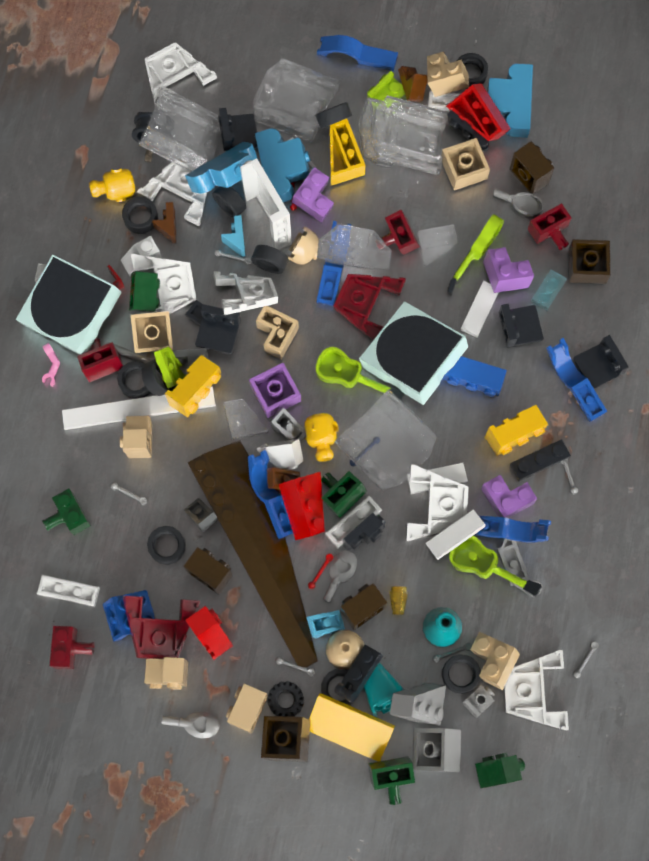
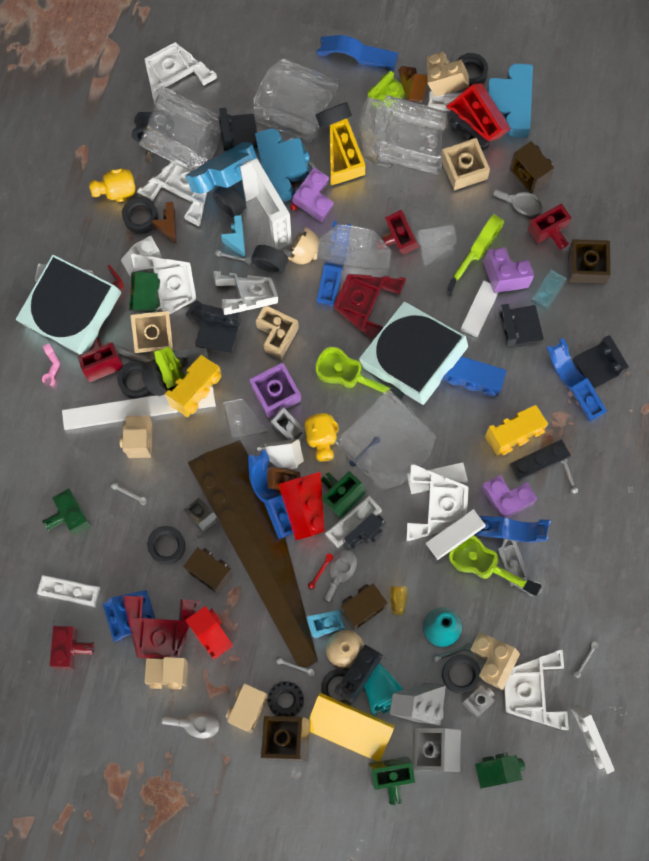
(593, 739): none -> white wing

